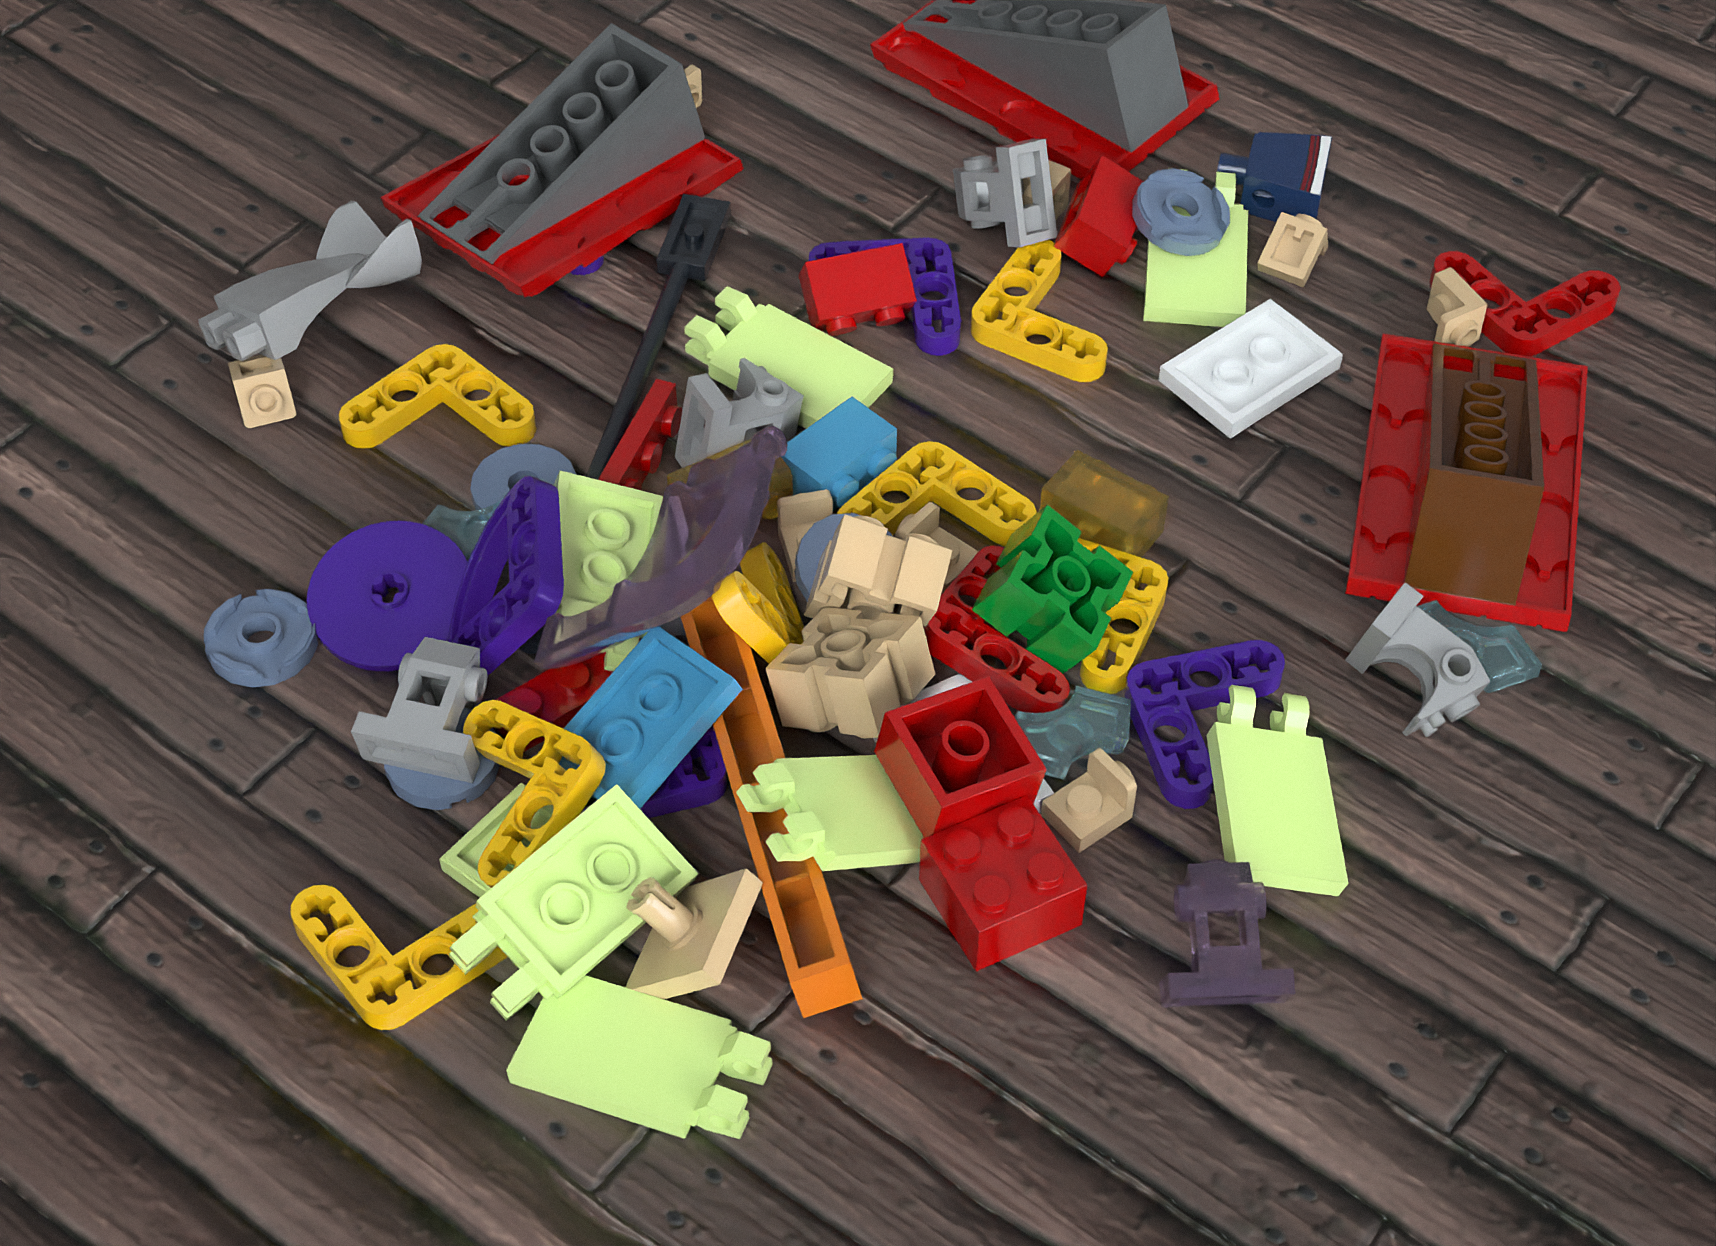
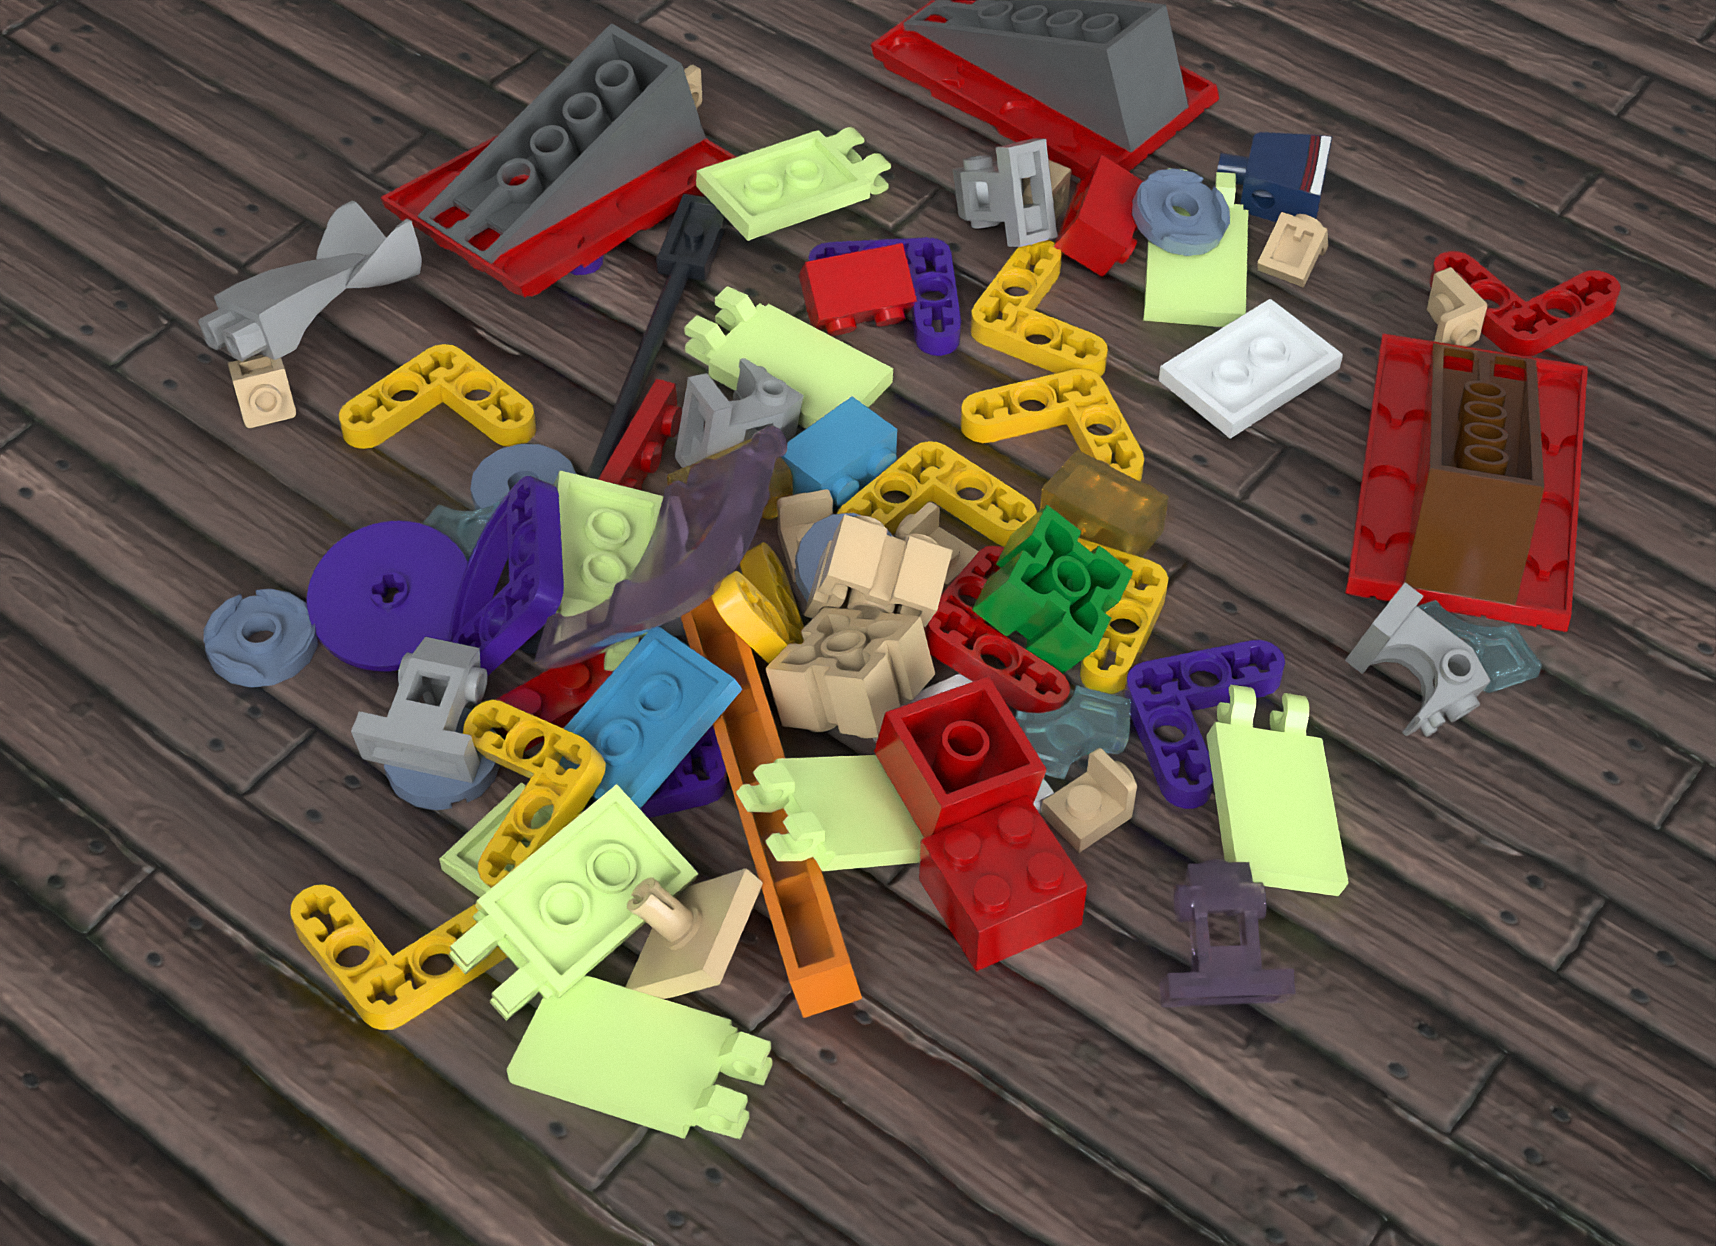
(792, 181): none -> yellowish green tile
(1070, 398): none -> yellow beam

